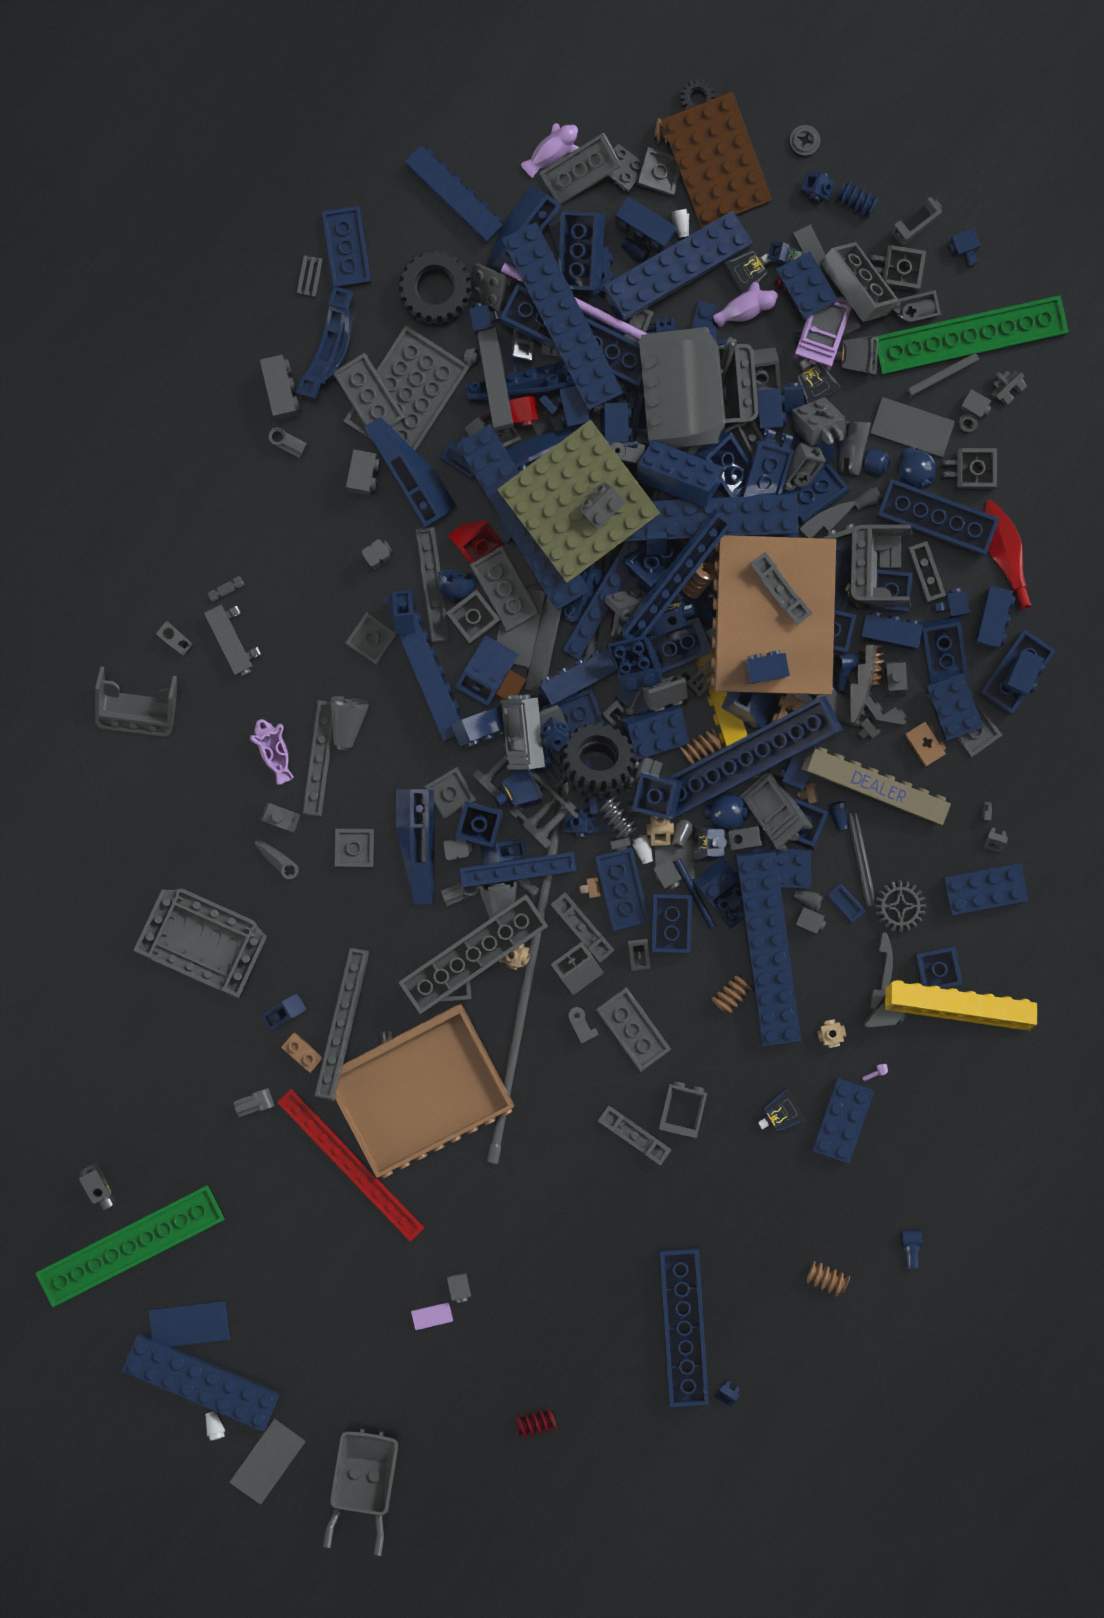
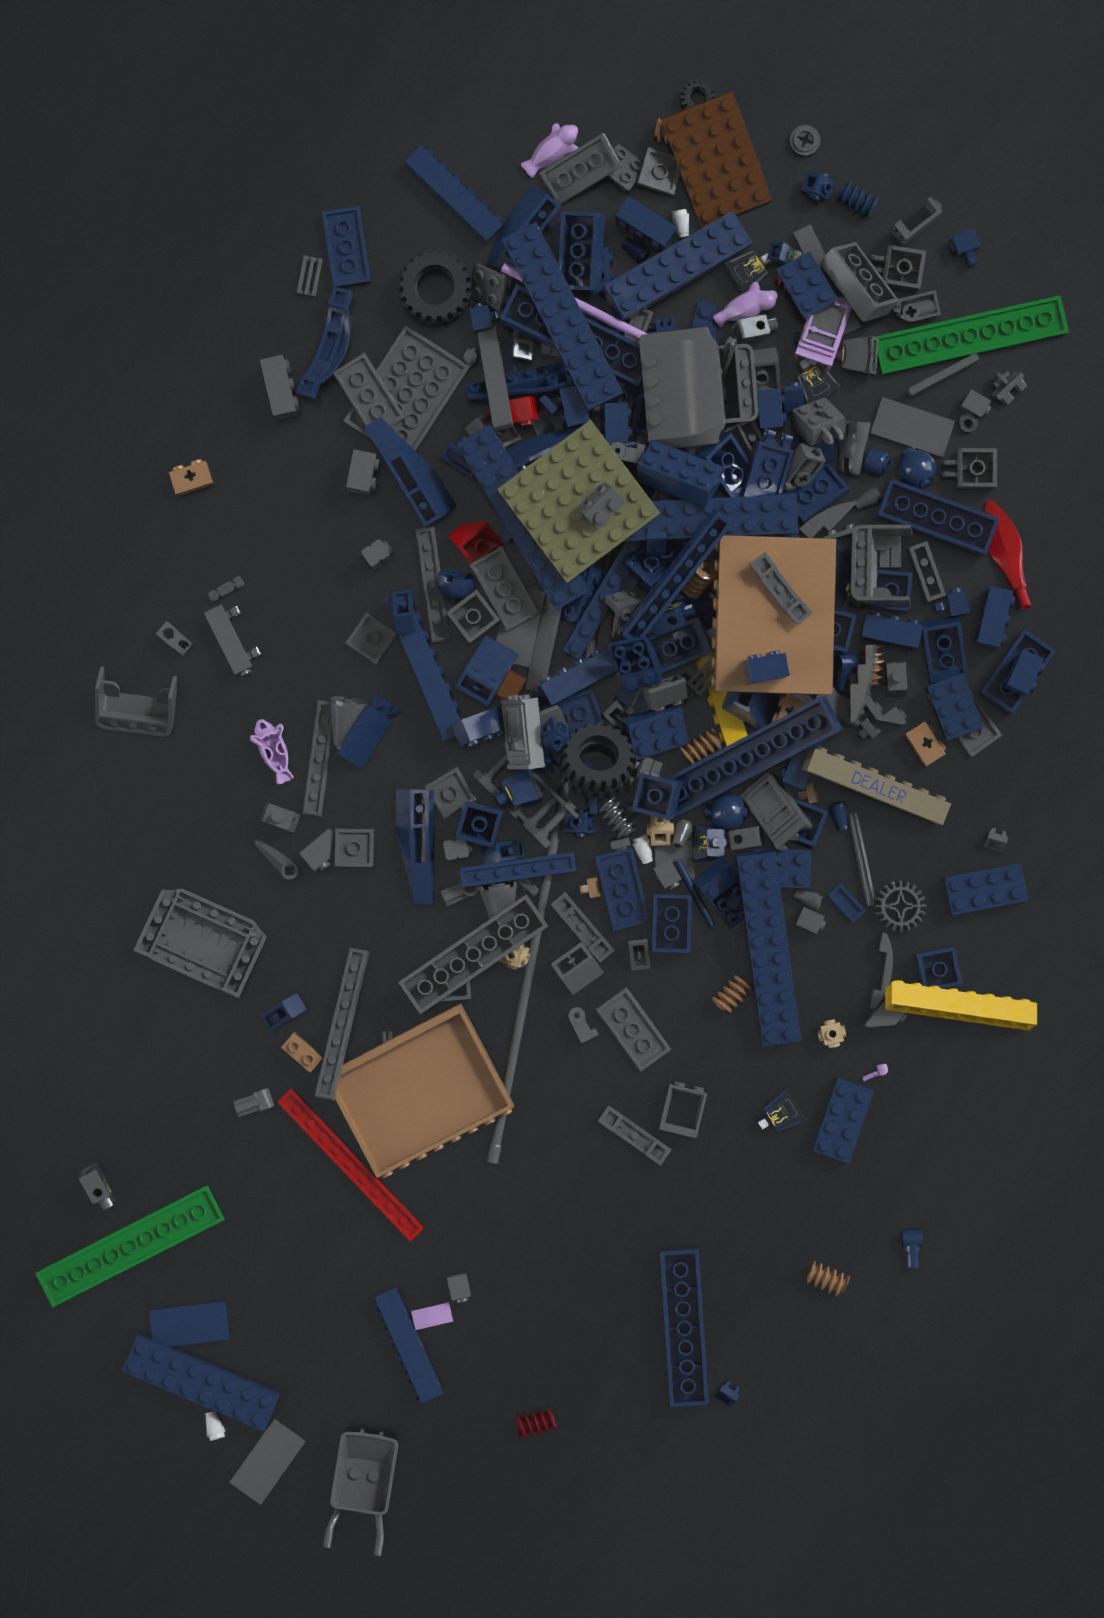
(201, 480): none -> medium nougat brick
(288, 443): dark grey piece -> none
(319, 851): none -> dark grey slope
(367, 732): none -> dark blue tile
(408, 1344): none -> dark blue brick
(753, 328): none -> dark grey torso
(987, 811): dark grey tile -> none

